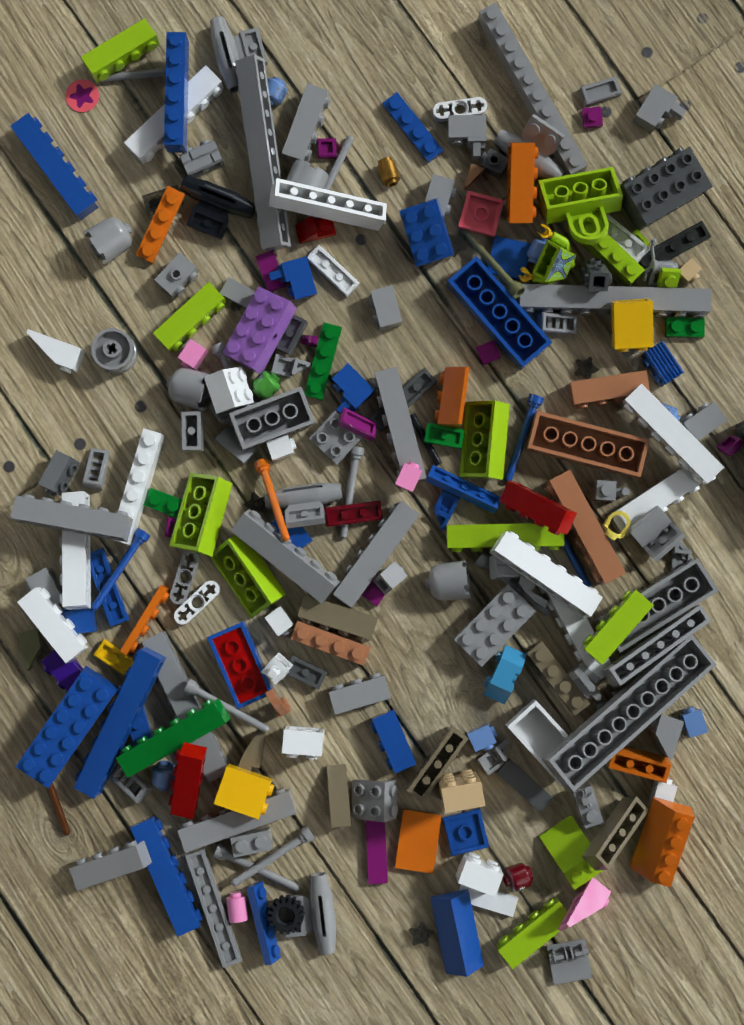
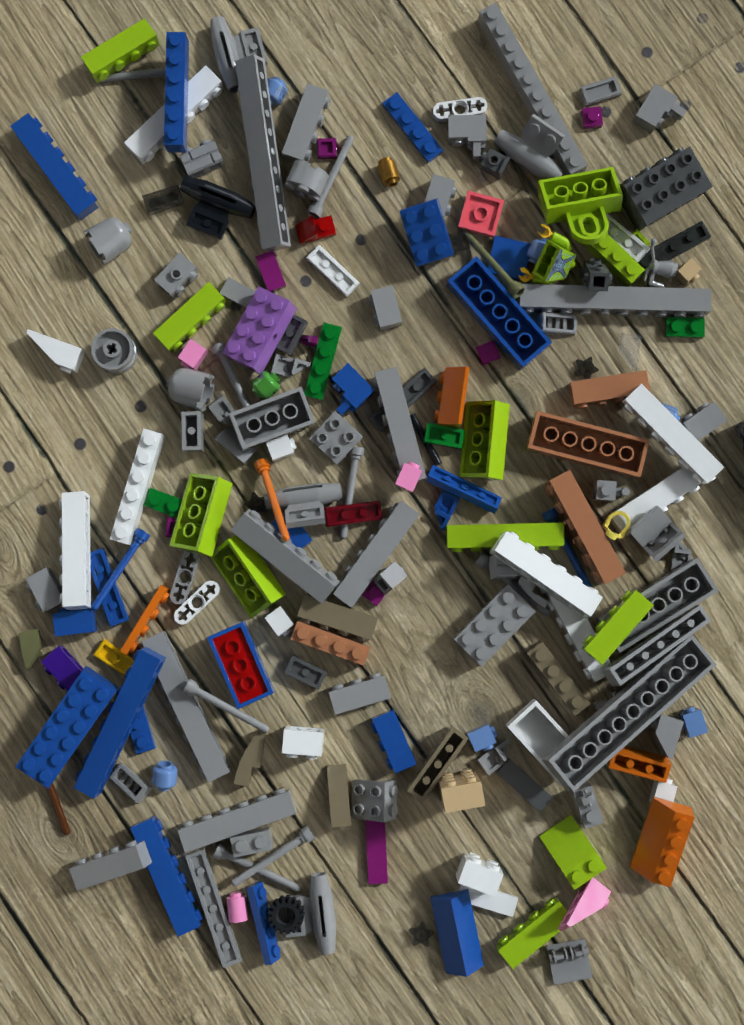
(52, 624): white brick -> none
(58, 474): dark grey brick -> none
(71, 518): light grey brick -> none
(82, 95): coral sticker -> none
(96, 485): light grey slope -> none
(160, 224): orange plate -> none
(170, 739): green brick -> none
(188, 780): red brick -> none
(229, 389): white brick -> none
(244, 791): yellow brick -> none
(277, 668): white piece -> none
(279, 705): nougat piece -> none
(299, 276): blue hinge -> none
(327, 204): white brick -> none
(357, 424): magenta tile -> none
(418, 841): orange tile -> none
(449, 581): light grey cylinder -> none
(465, 831): blue tile -> none
(474, 172): medium nougat piece -> none
(502, 680): dark azure brick -> none
(518, 877): dark red head -> none
(520, 182): orange brick -> none
(534, 403): blue piece -> none
(538, 507): red brick -> none
(582, 678): light grey rock -> none
(615, 833): dark tan brick -> none
(632, 324): yellow brick -> none
(661, 364): blue brick -> none
(668, 277): lime plate -> none
(730, 445): magenta plate -> none

